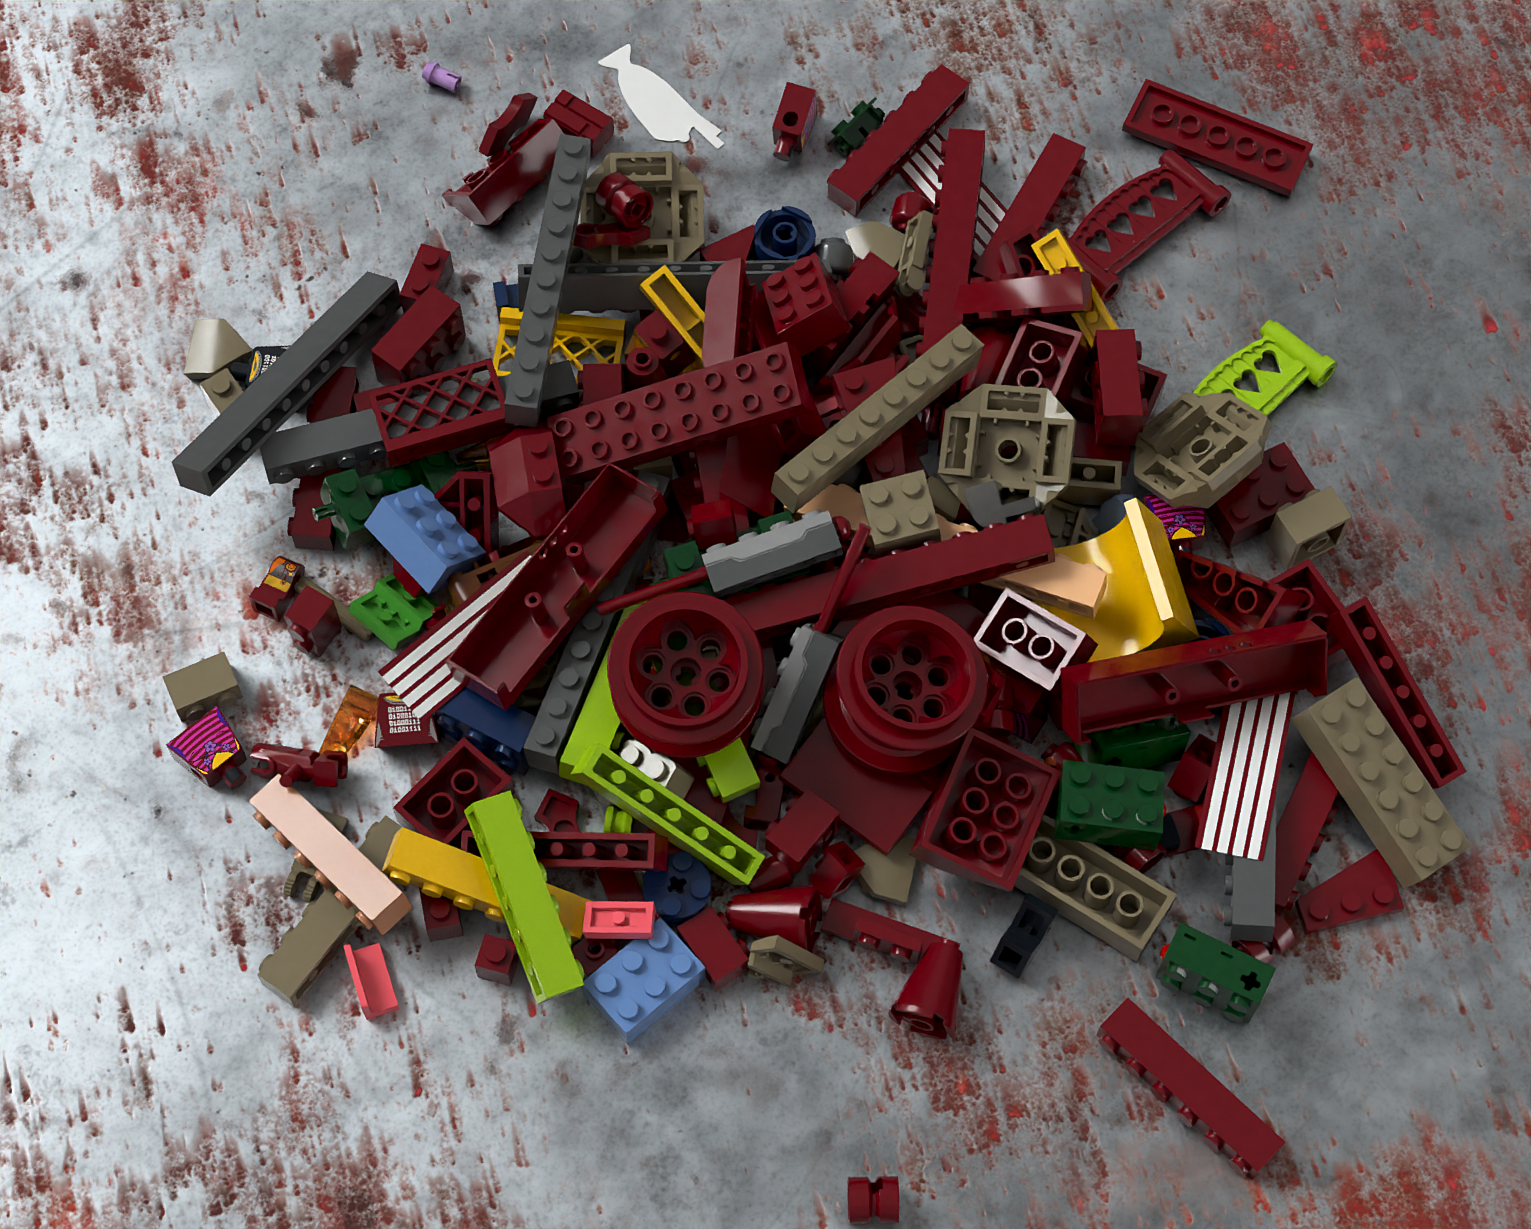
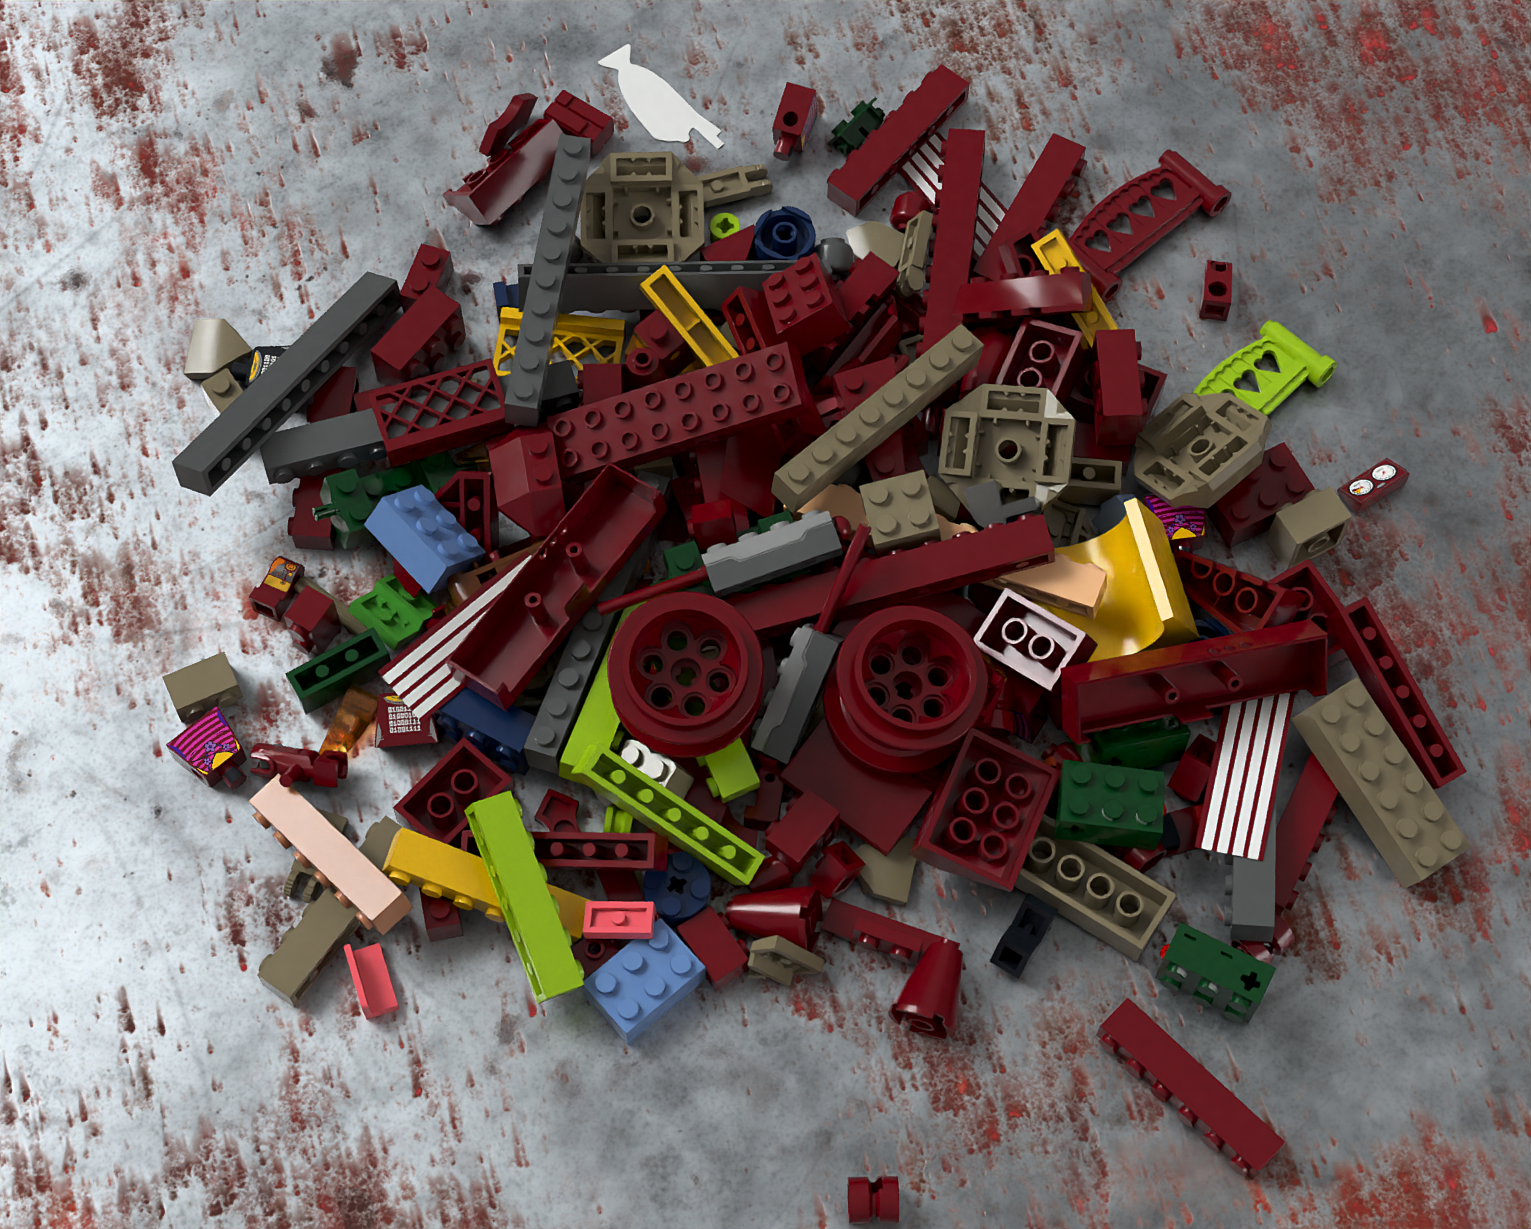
(335, 670): none -> dark green brick
(440, 76): lavender pin -> none
(497, 960): dark red brick -> none
(594, 235): dark red tile -> none
(624, 200): dark red wheel -> none
(723, 221): none -> lime wheel
(728, 314): dark red brick -> none
(733, 184): none -> dark tan hinge
(1216, 291): none -> dark red leg
(1217, 137): dark red plate -> none
(1351, 896): dark red wing -> none
(1373, 485): none -> slope

